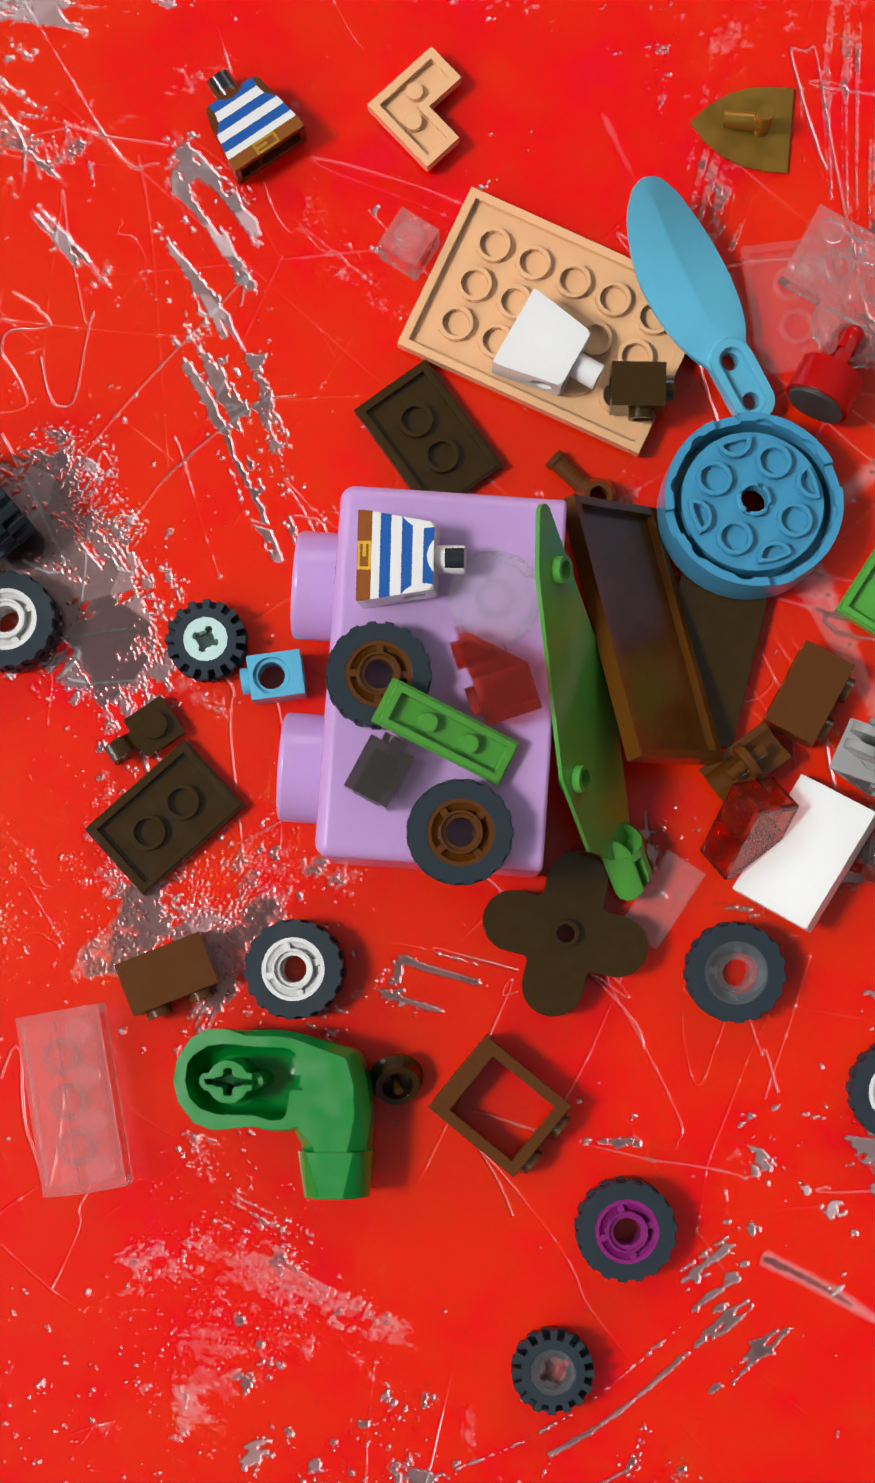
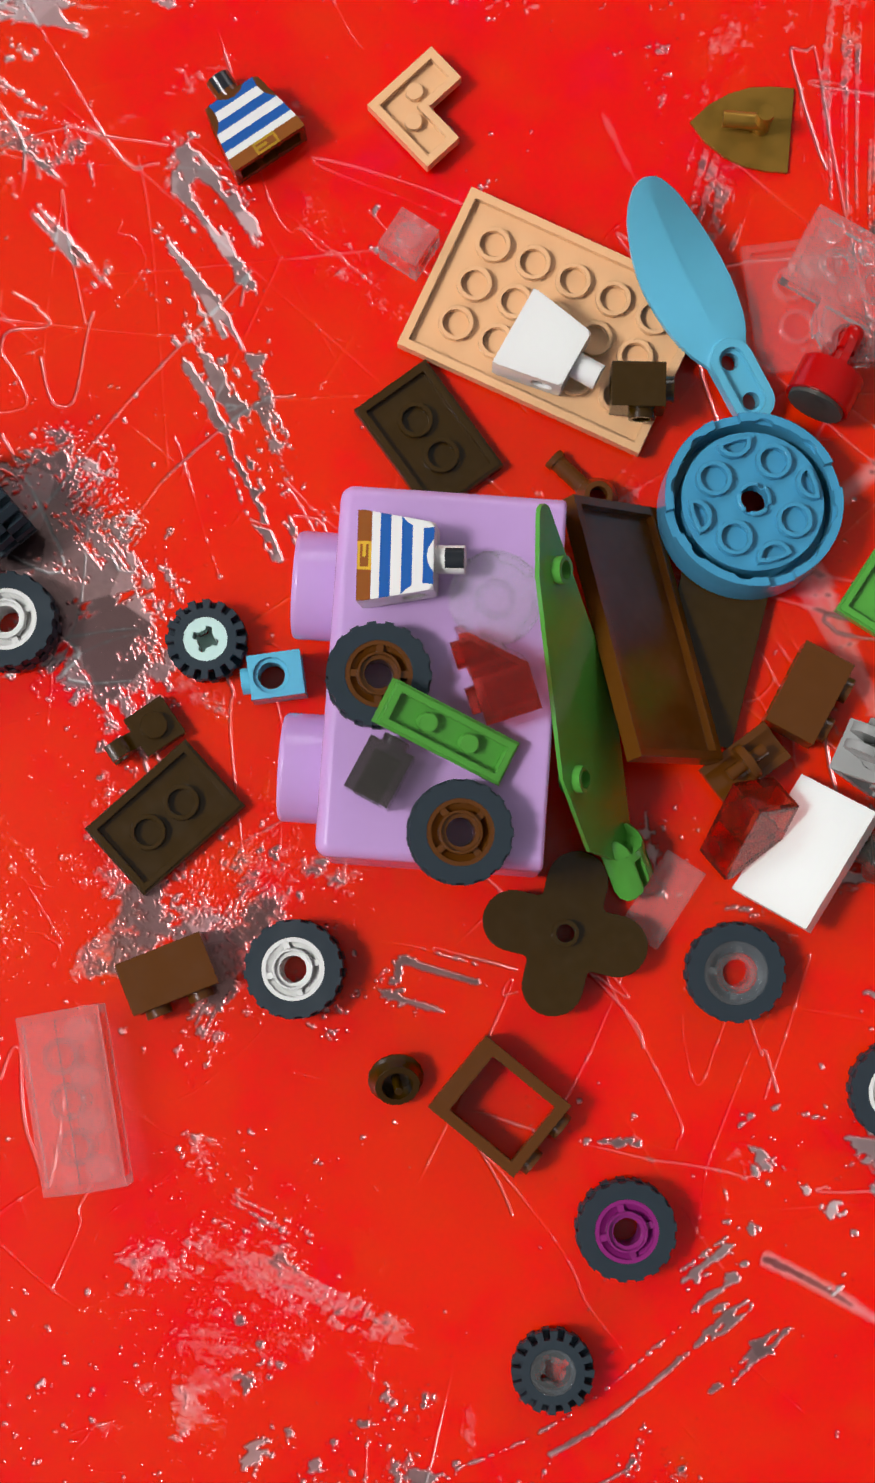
(287, 1086): green piece -> none

